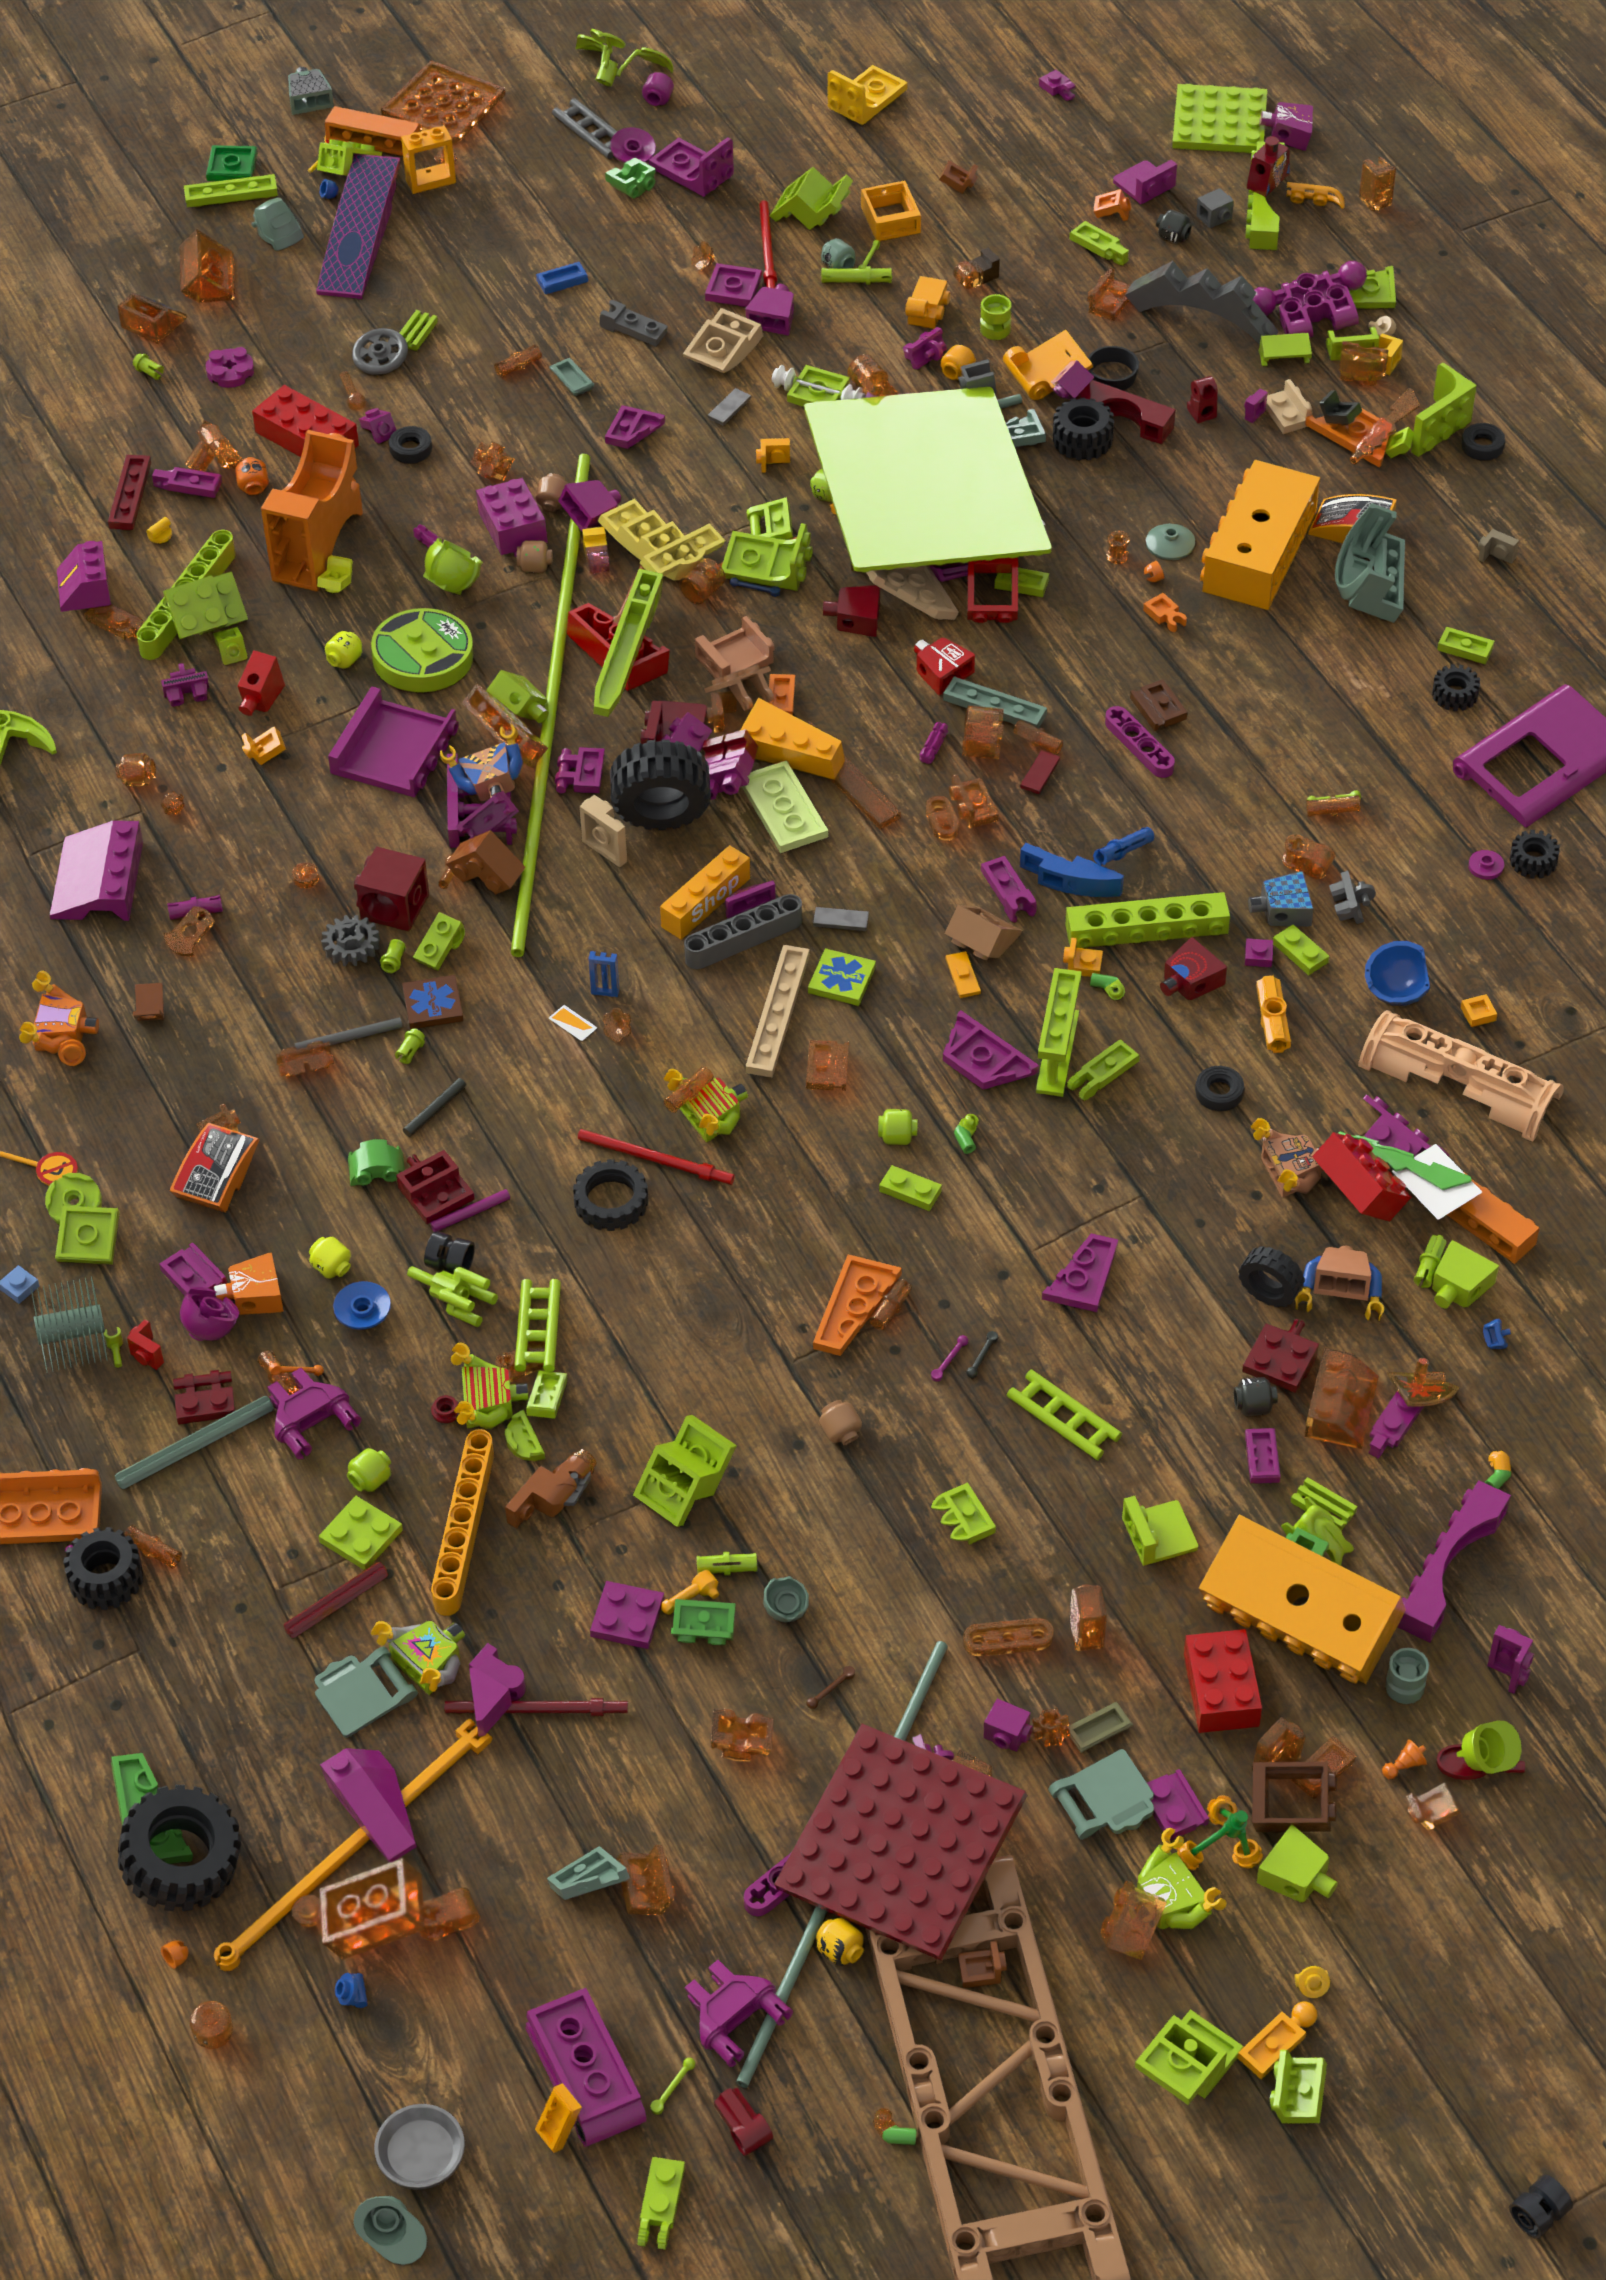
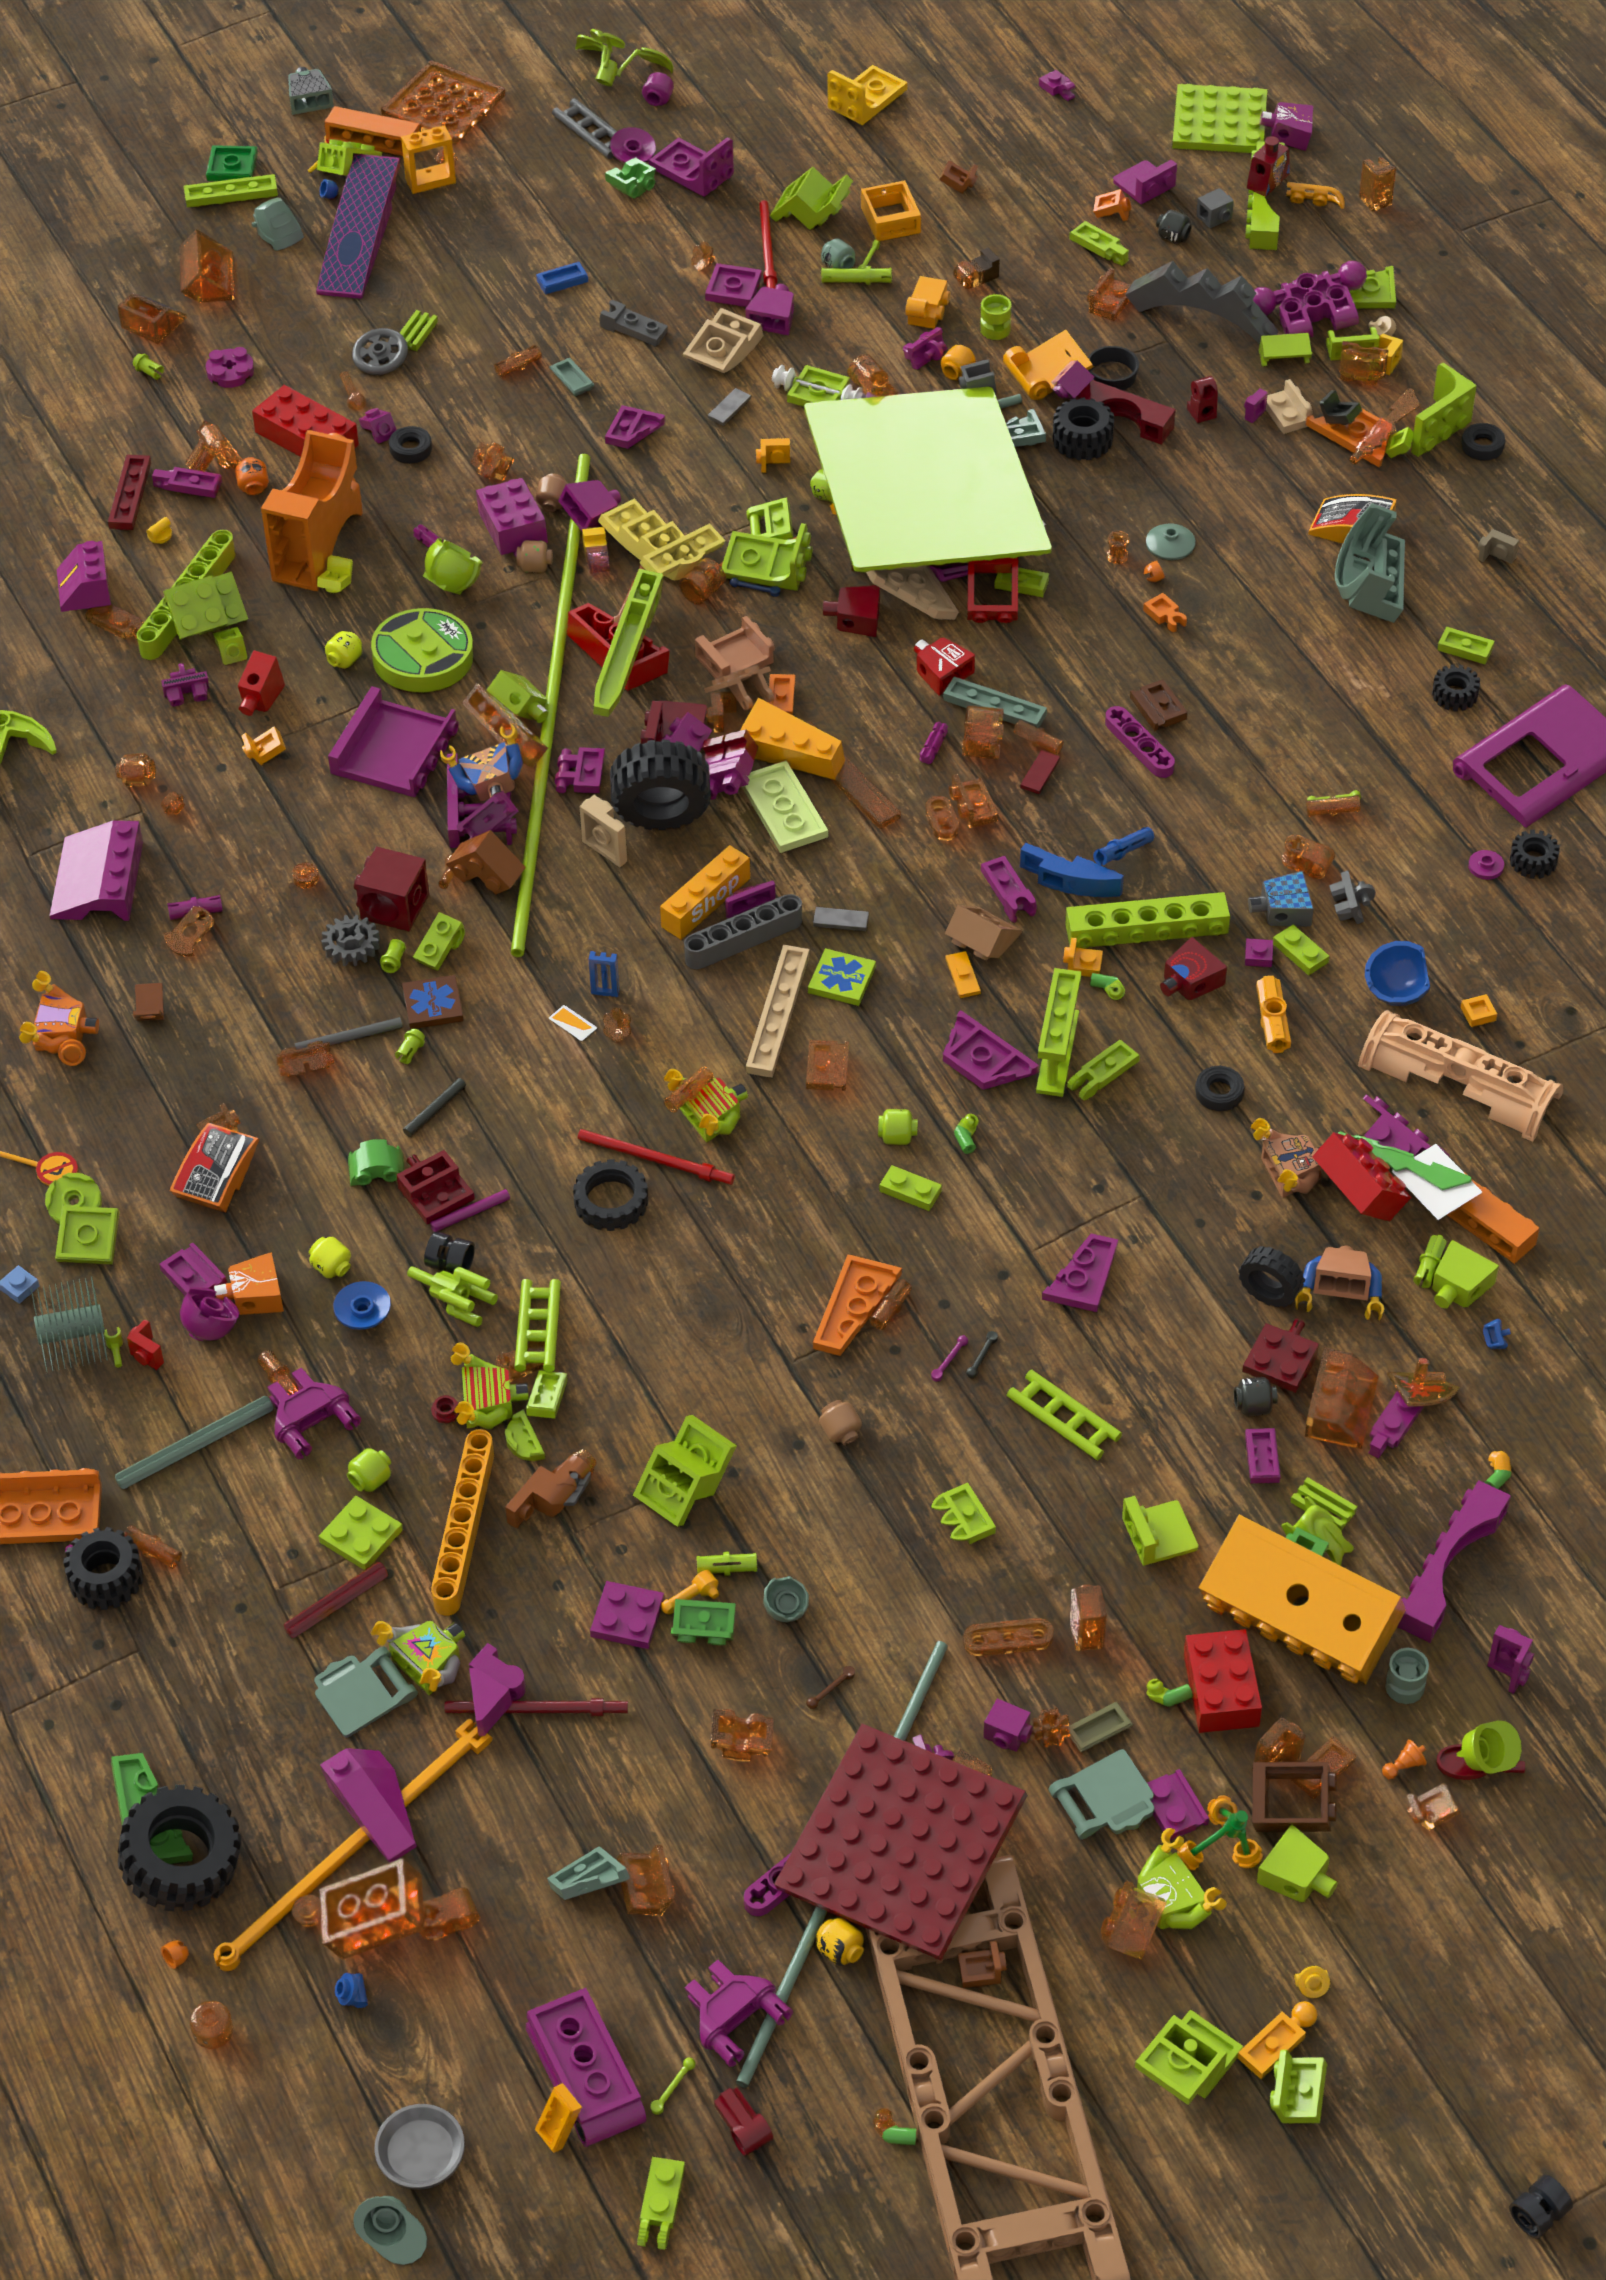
(206, 1404): dark red plate -> none
(275, 1369): orange hinge -> none
(1165, 1696): none -> arm
(1271, 519): light orange piece -> none

